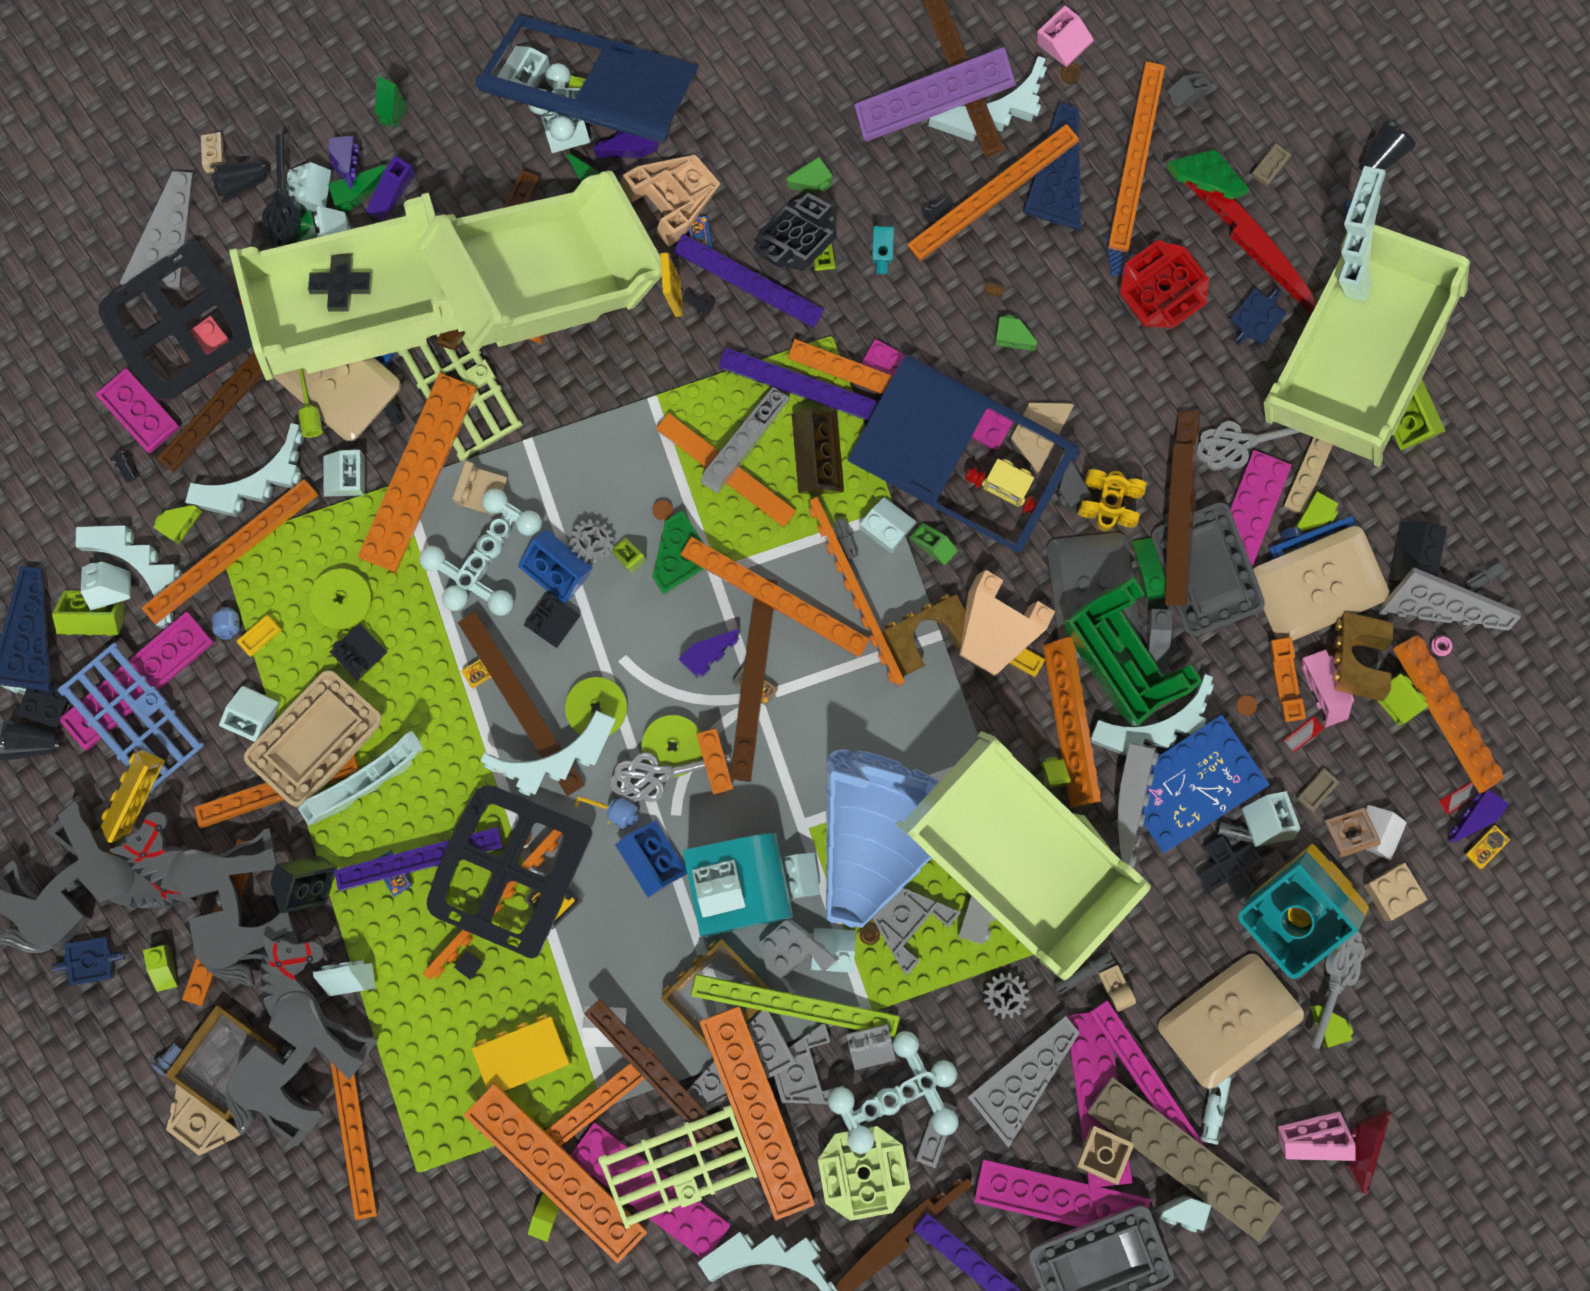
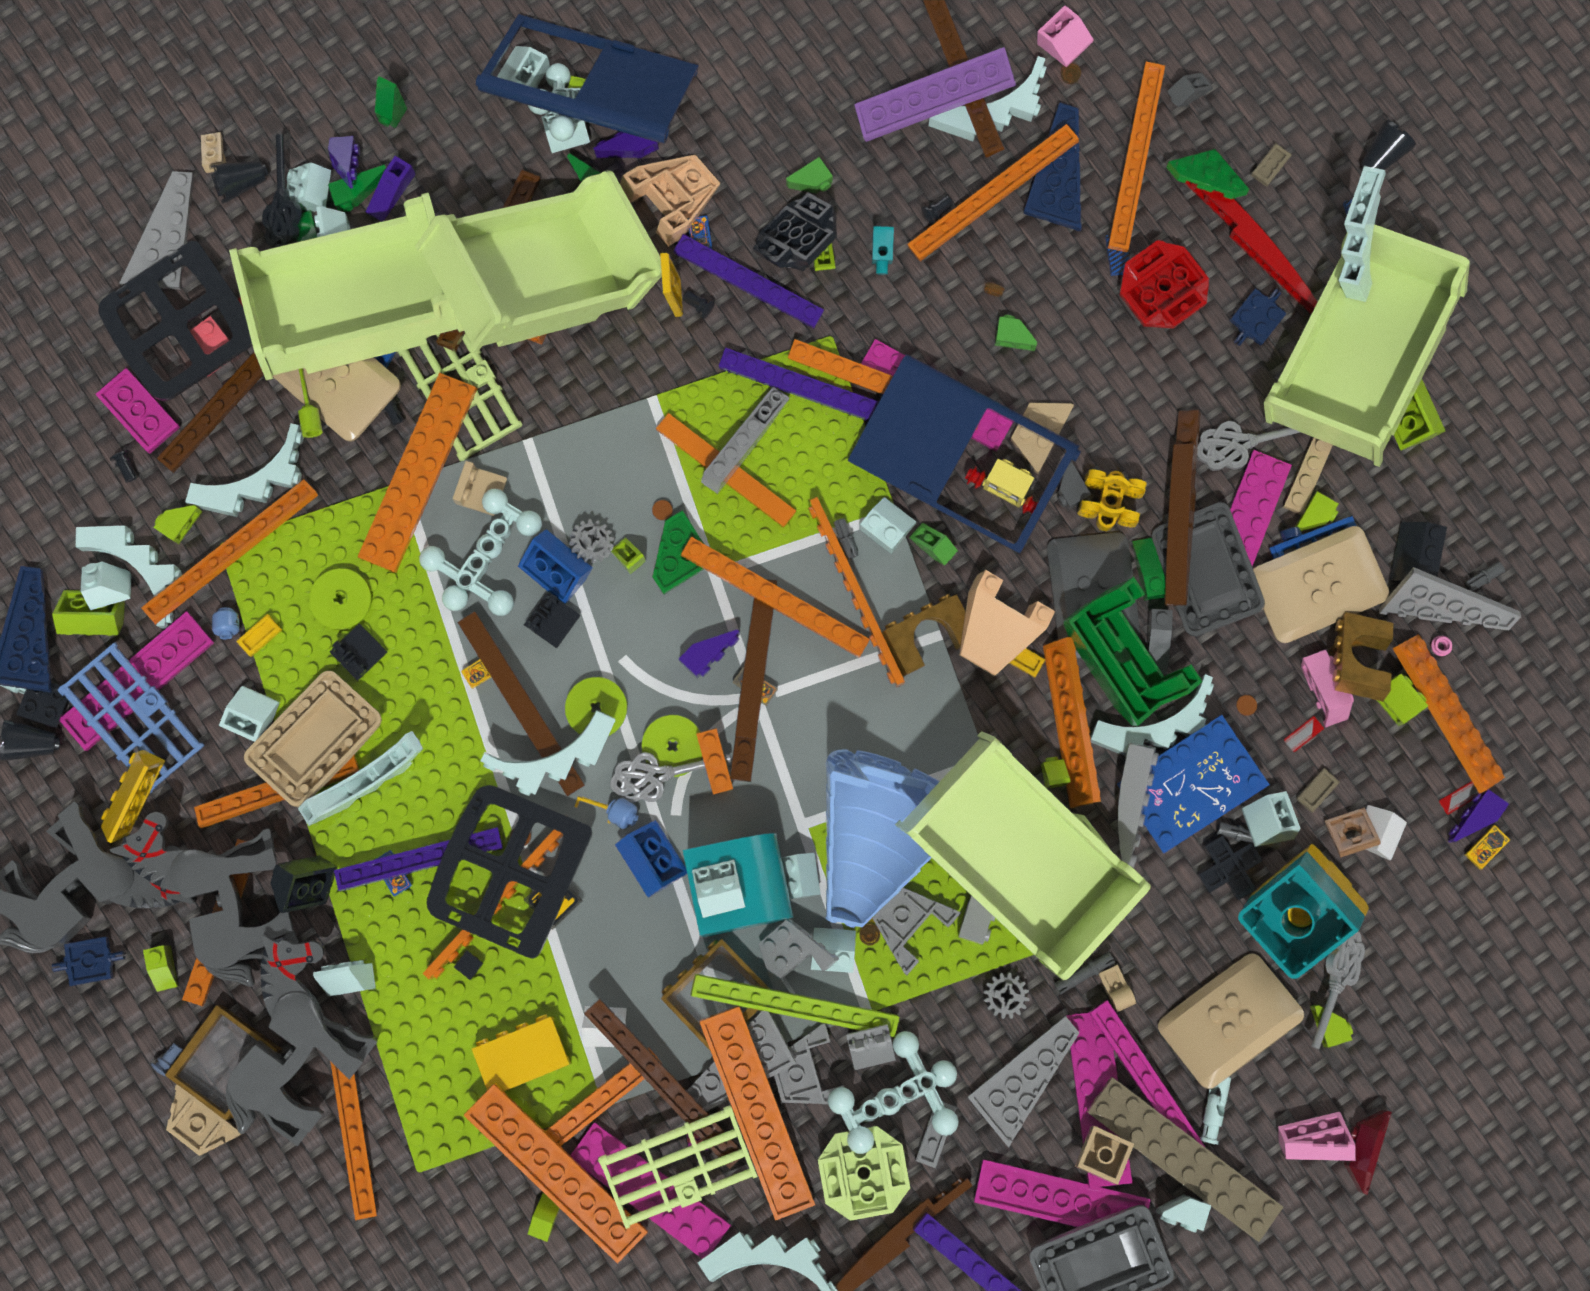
(339, 283): black plate -> none
(344, 473): light aqua slope -> none
(817, 452): dark brown slope -> none
(1286, 680): orange slope -> none
(1395, 892): tan brick -> none

